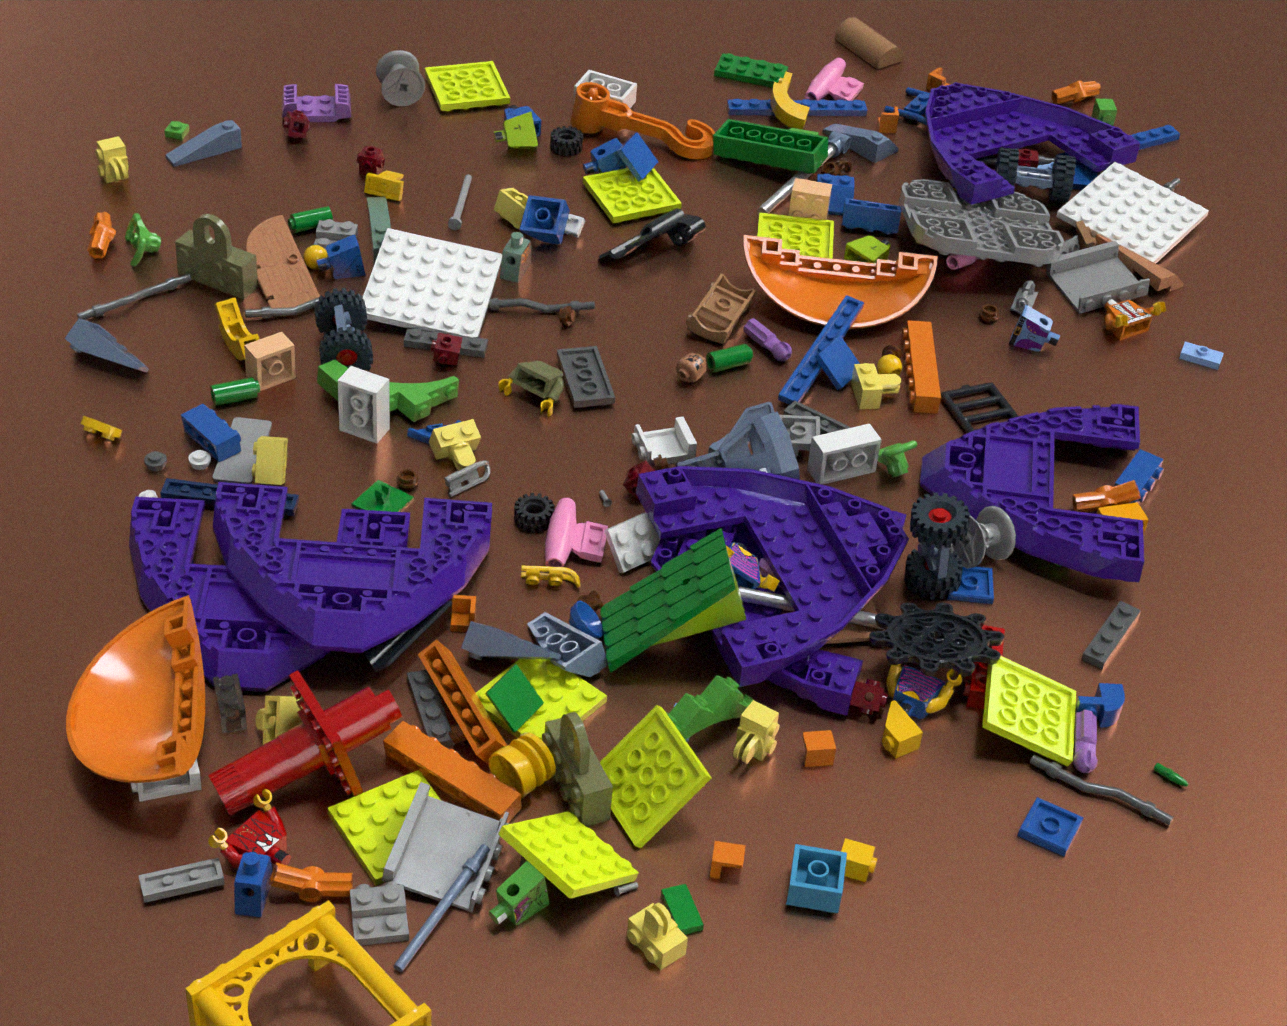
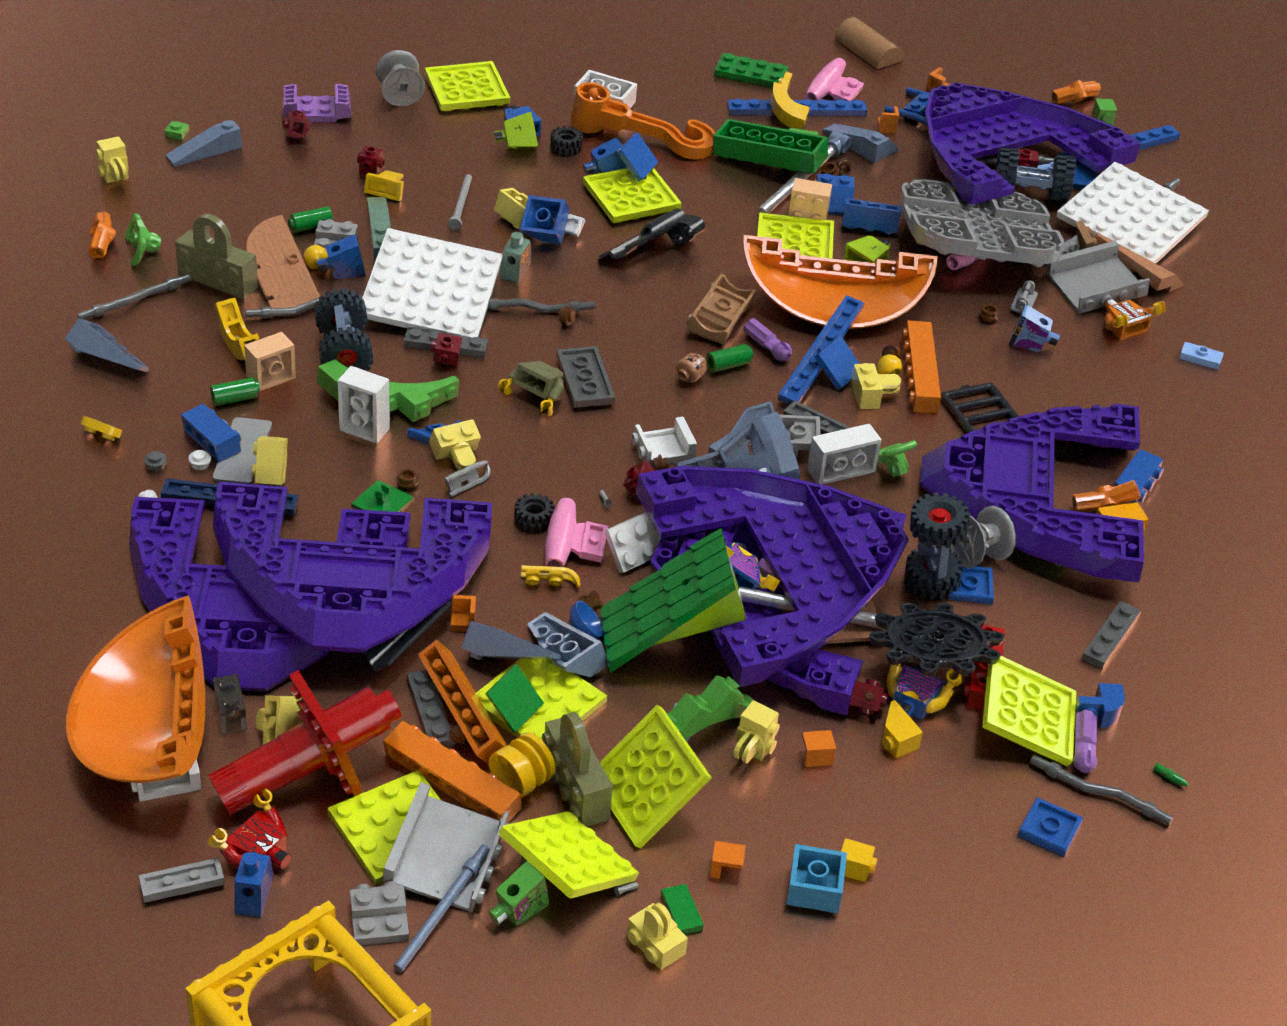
(311, 882): orange piece -> none

